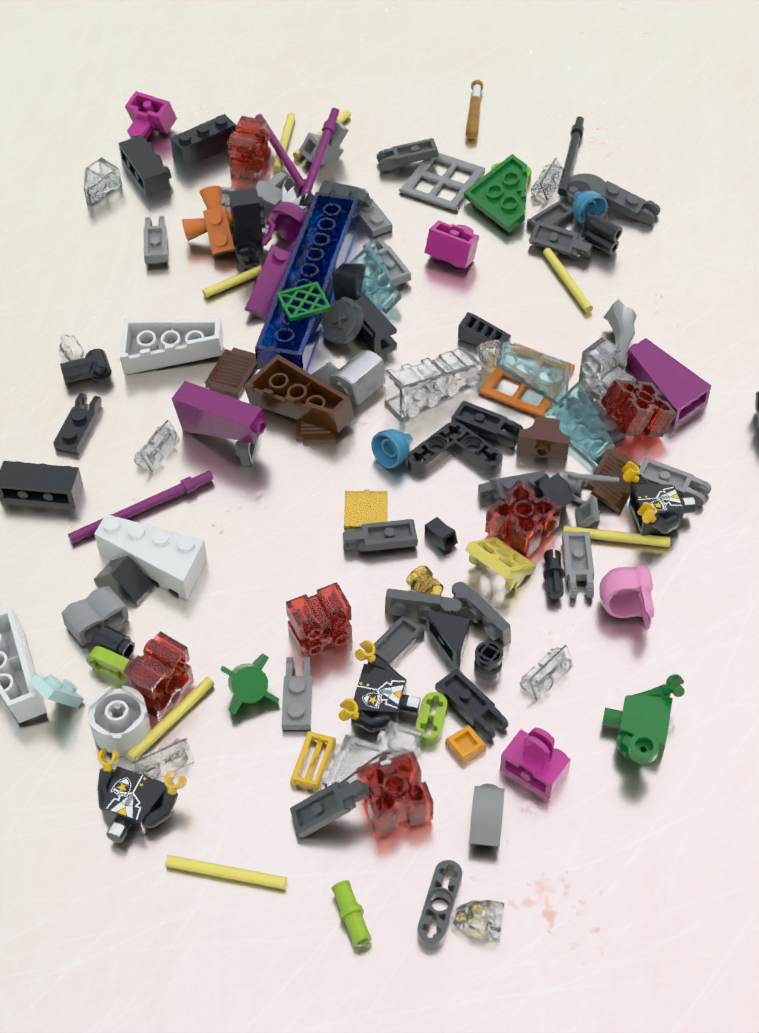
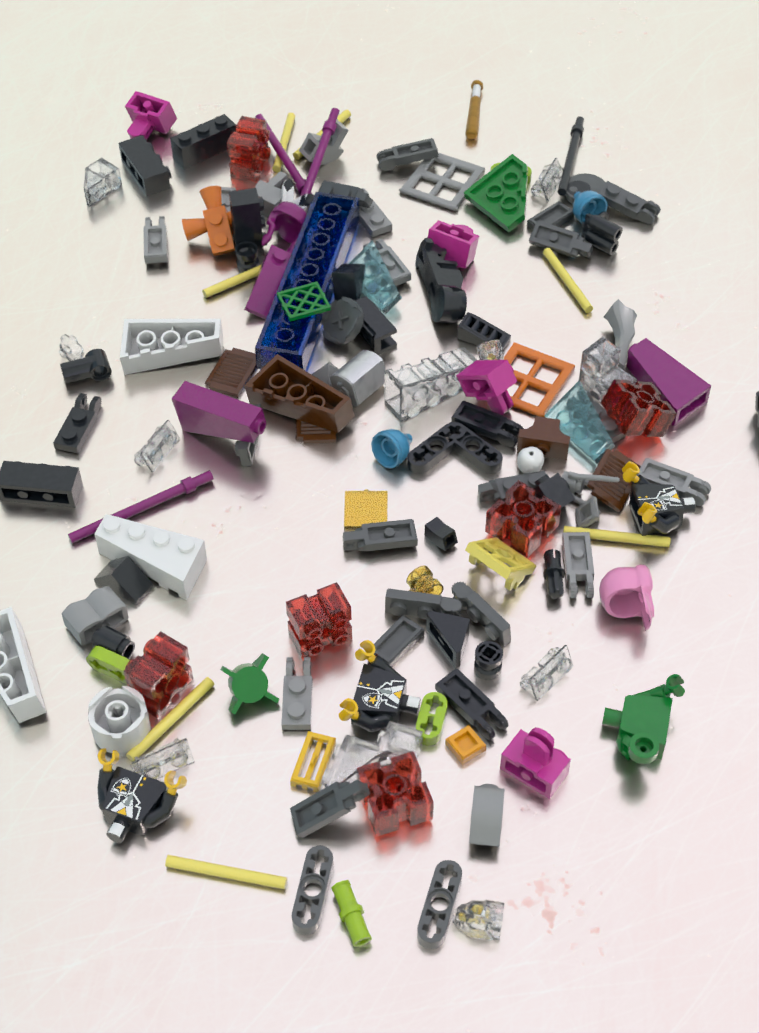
(57, 691): light aqua plate -> none
(316, 902): none -> dark grey beam
(442, 283): none -> black piece
(489, 382): none -> dark pink brick
(530, 460): none -> white piece
(535, 370): clear light blue wing -> none

